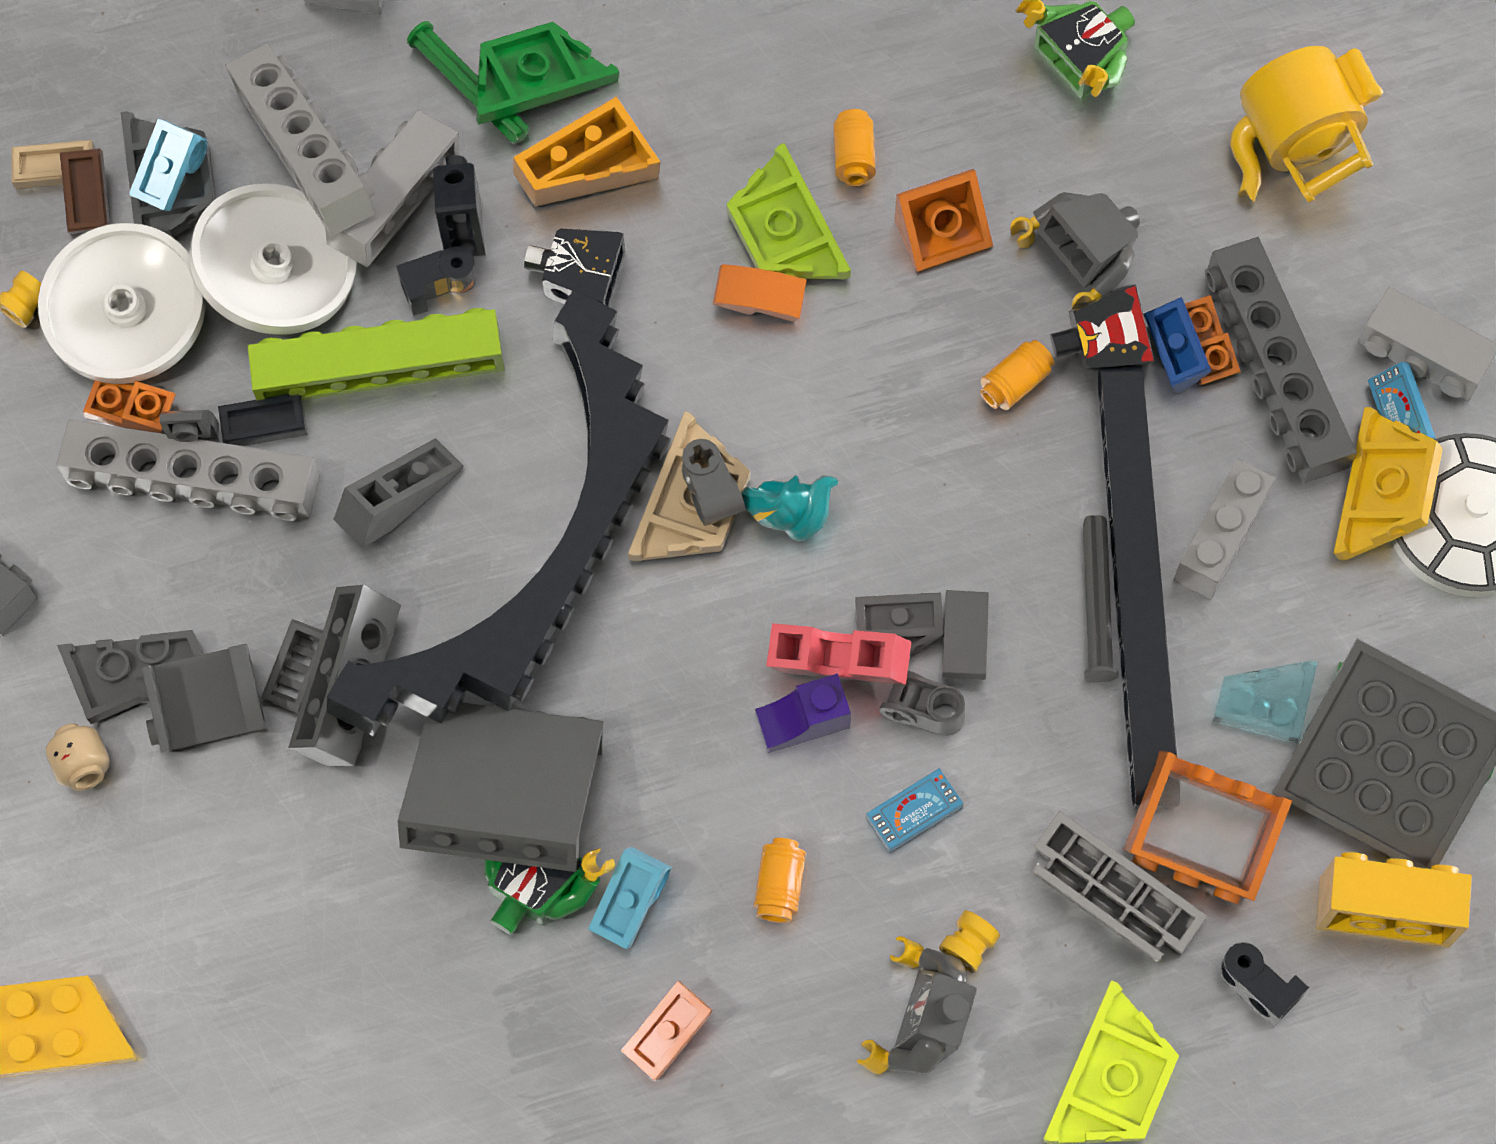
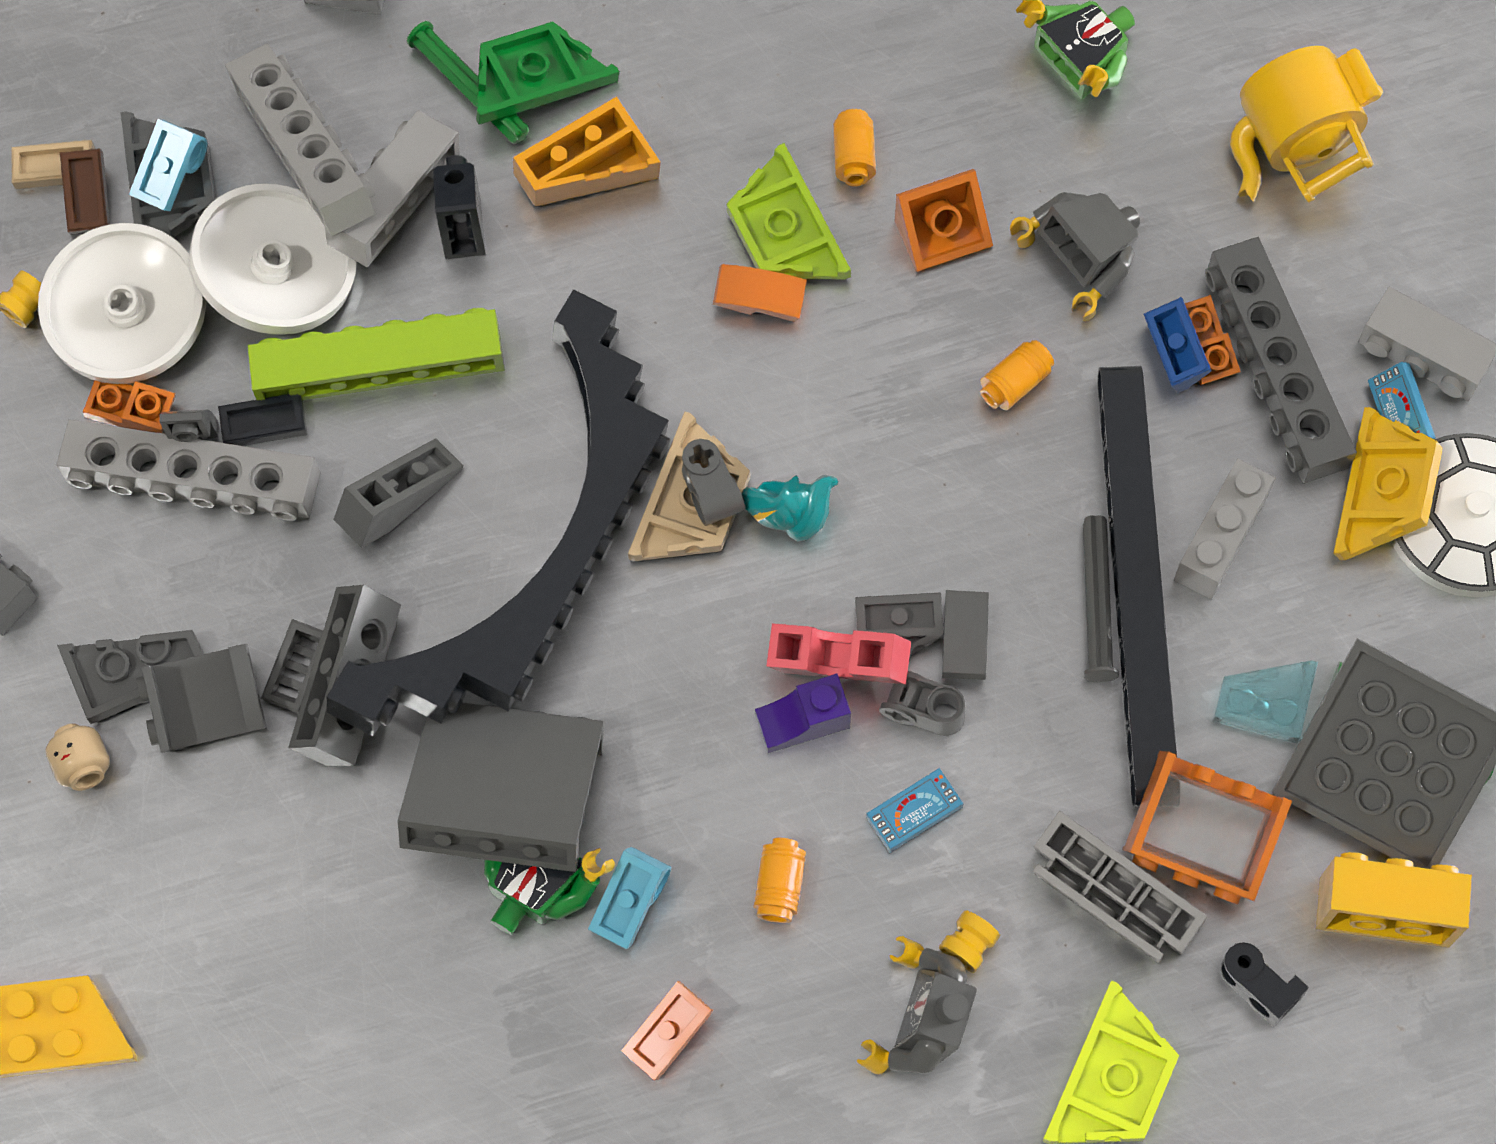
(436, 275): black leg -> none
(579, 261): black torso -> none
(1107, 331): torso -> none

